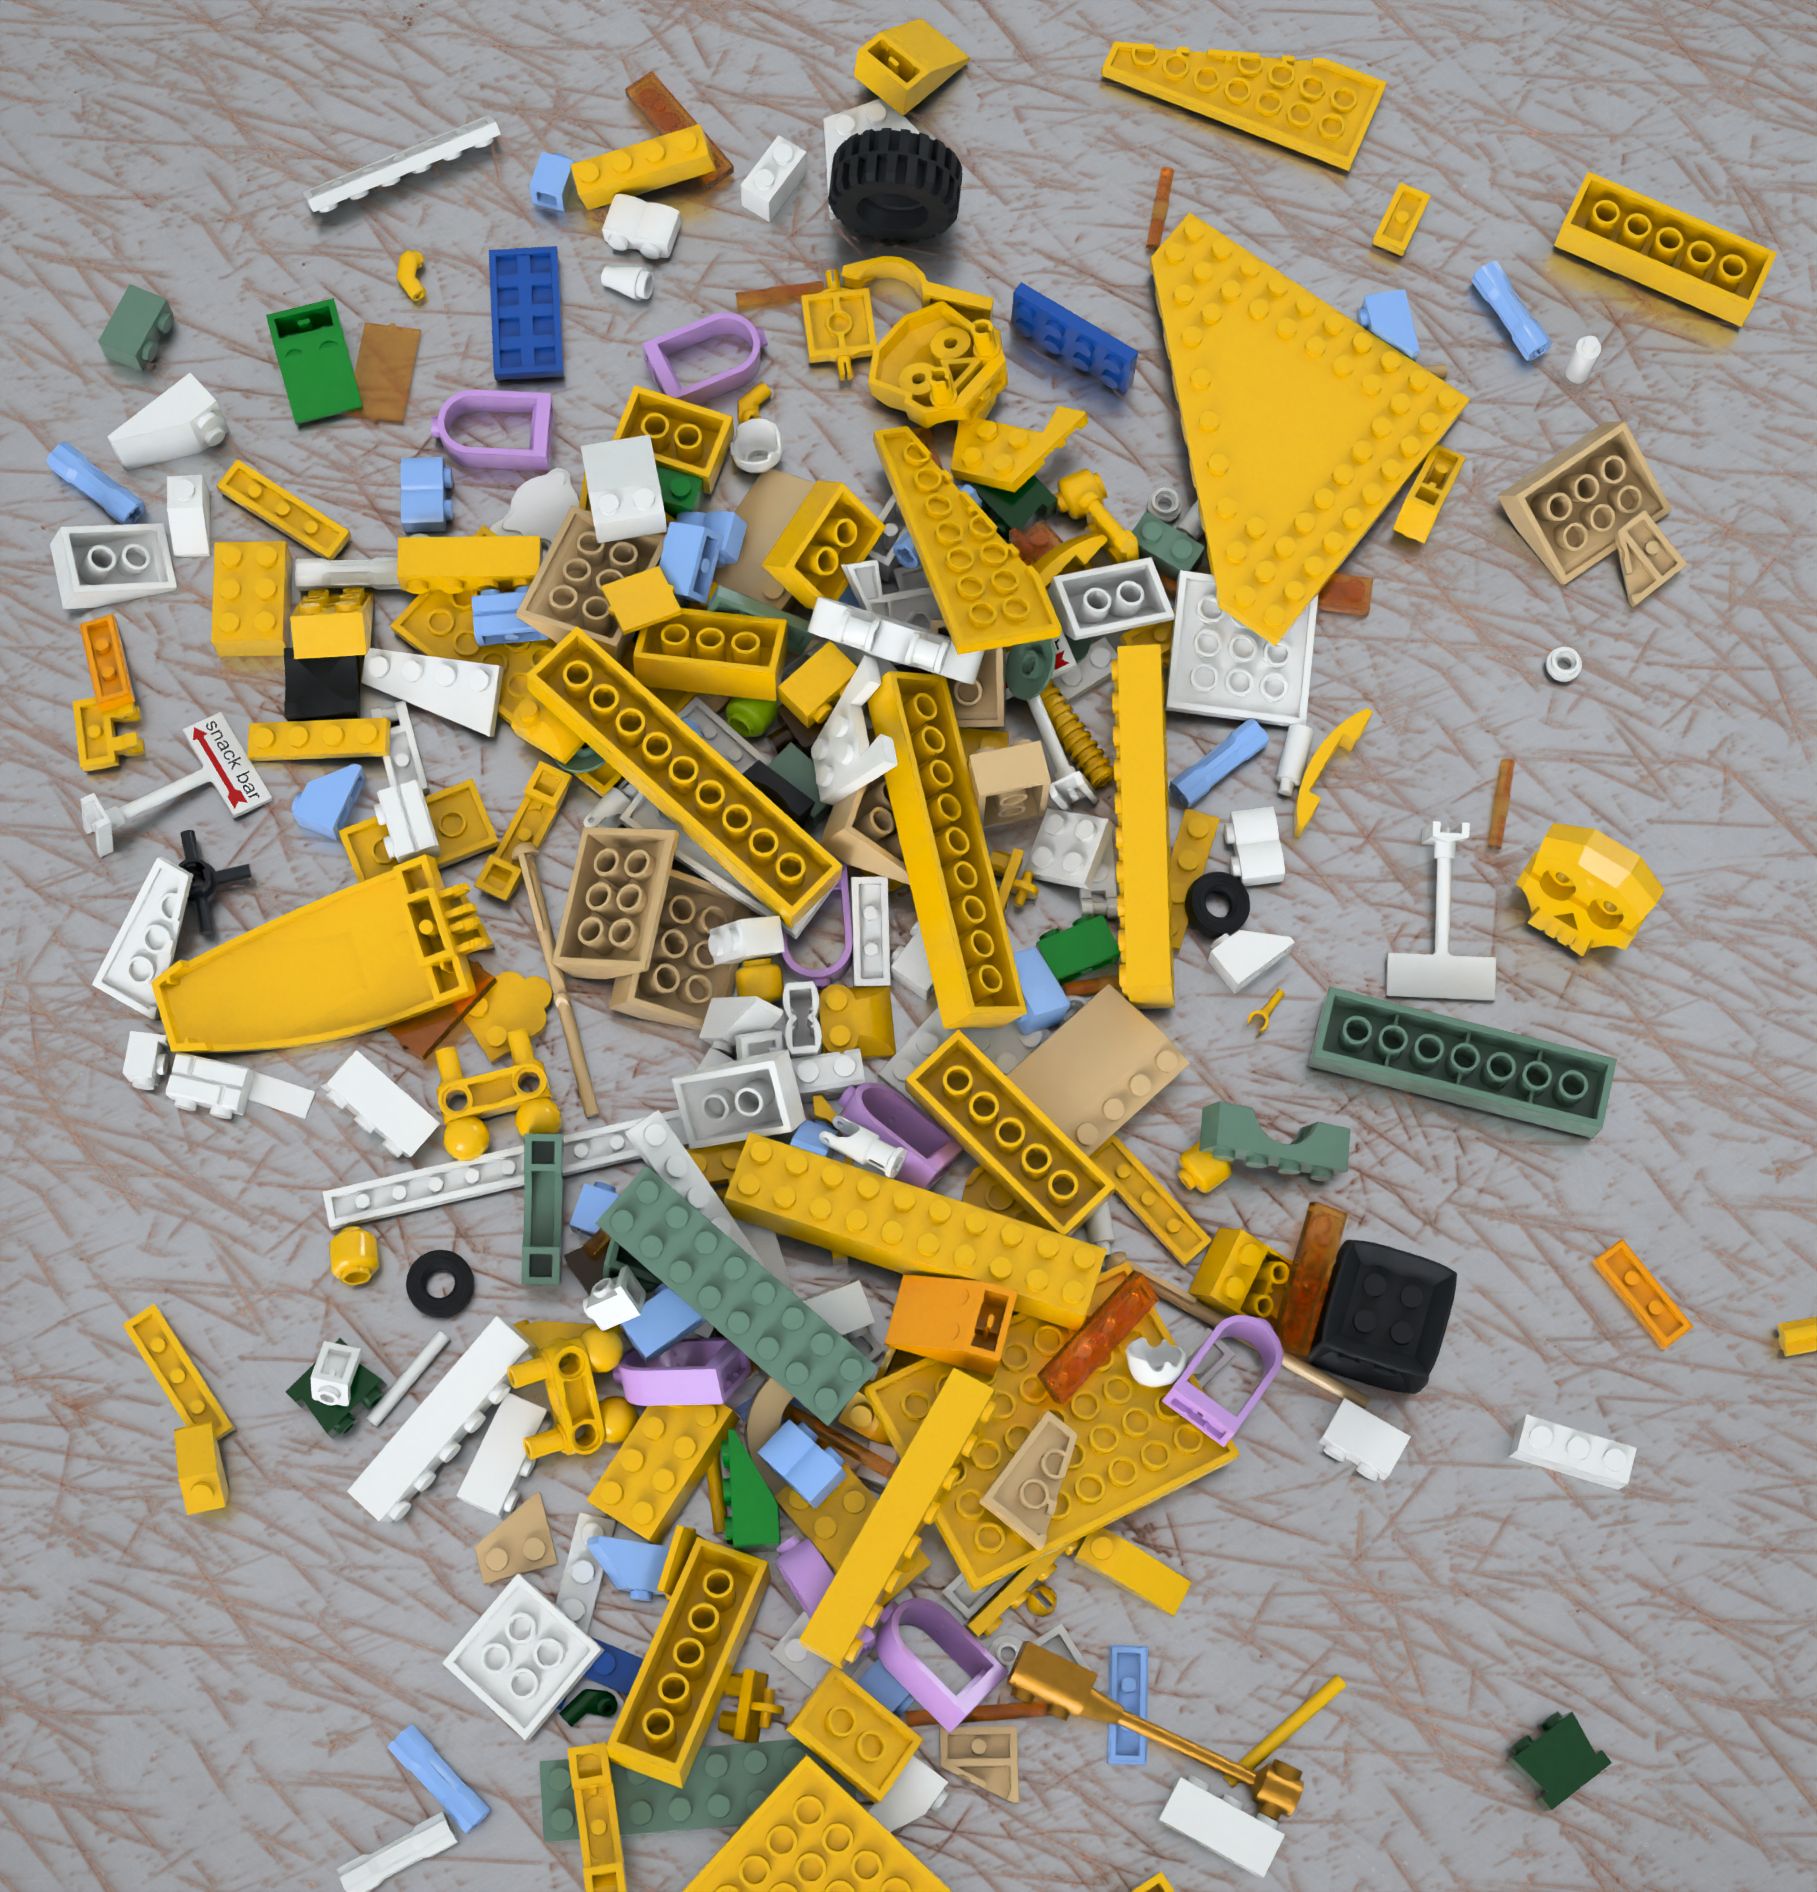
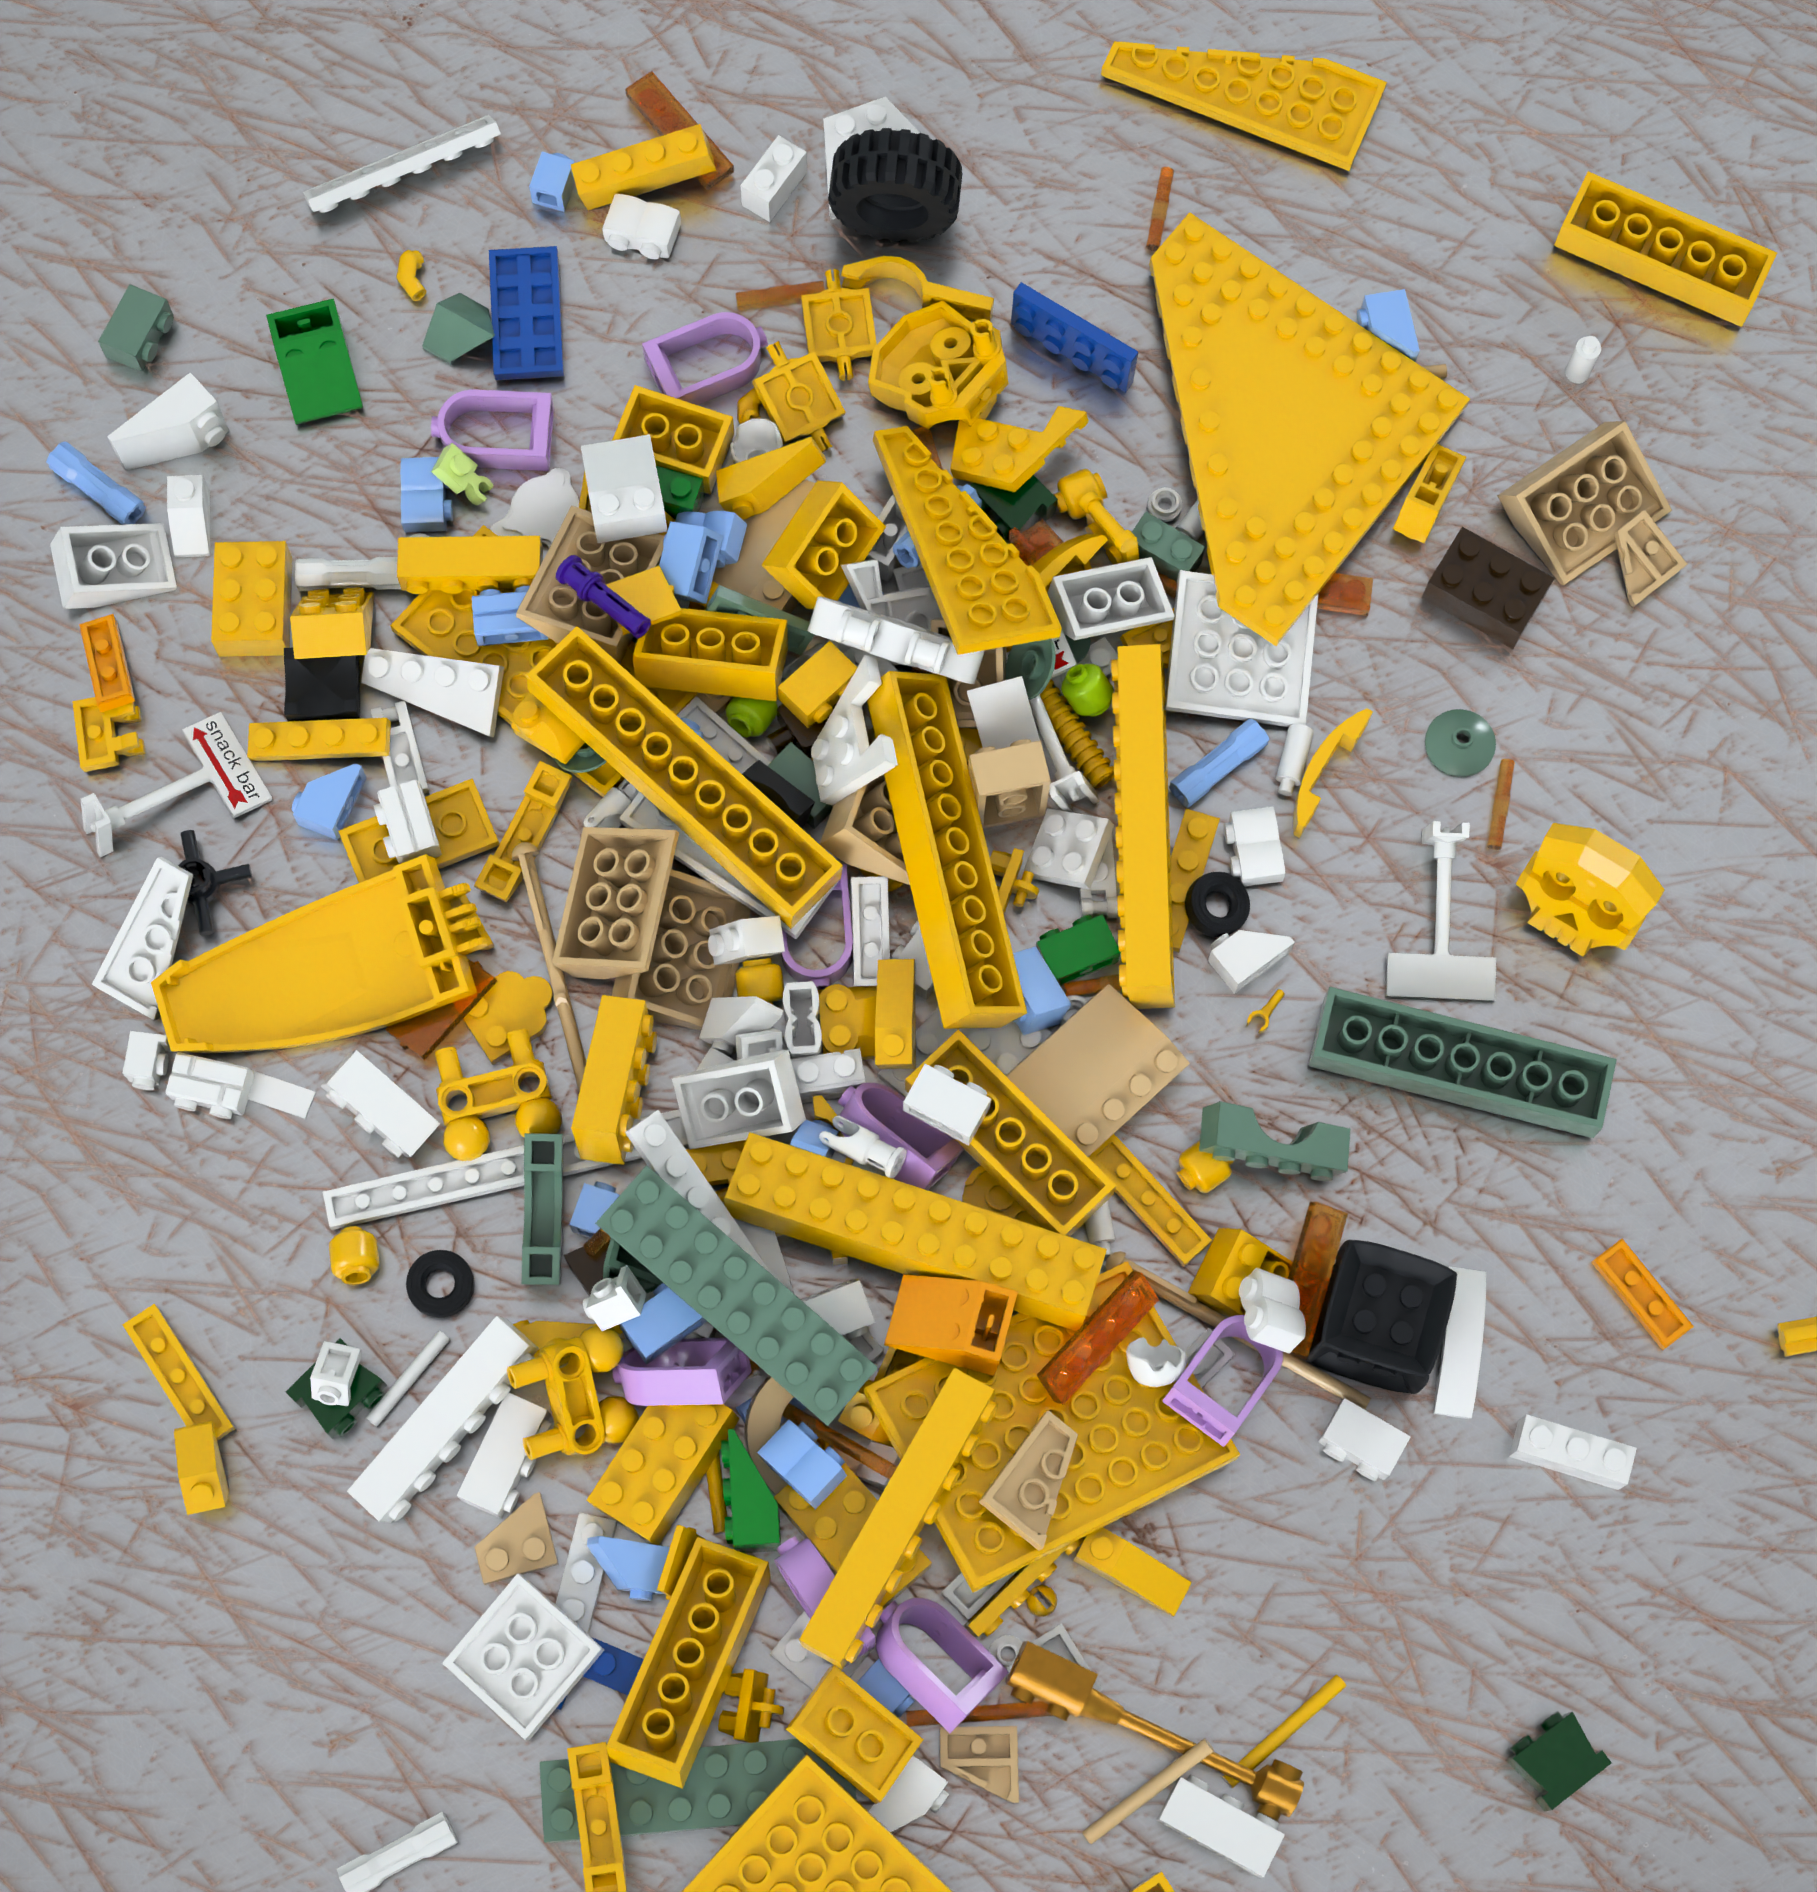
(283, 511): yellow plate -> none
(385, 371): clear orange piece -> none
(444, 1784): light blue axle -> none
(457, 327): none -> sand green slope
(457, 472): none -> yellowish green plate
(589, 1702): dark green arm -> none
(591, 587): none -> dark purple pin
(613, 1079): none -> yellow brick
(630, 281): white cone -> none
(766, 478): none -> yellow slope
(798, 397): none -> yellow plate
(895, 1015): none -> yellow slope
(907, 63): yellow slope -> none
(947, 1103): none -> white brick
(1003, 713): none -> white sticker
(1087, 690): none -> lime head
(1130, 1689): light blue tile -> none
(1148, 1791): none -> tan bar
(1272, 1310): none -> white brick
(1401, 219): yellow plate -> none
(1456, 757): none -> sand green dish
(1462, 1346): none -> white slope
(1487, 587): none -> dark brown brick
(1525, 330): light blue axle -> none
(1567, 655): white plate -> none

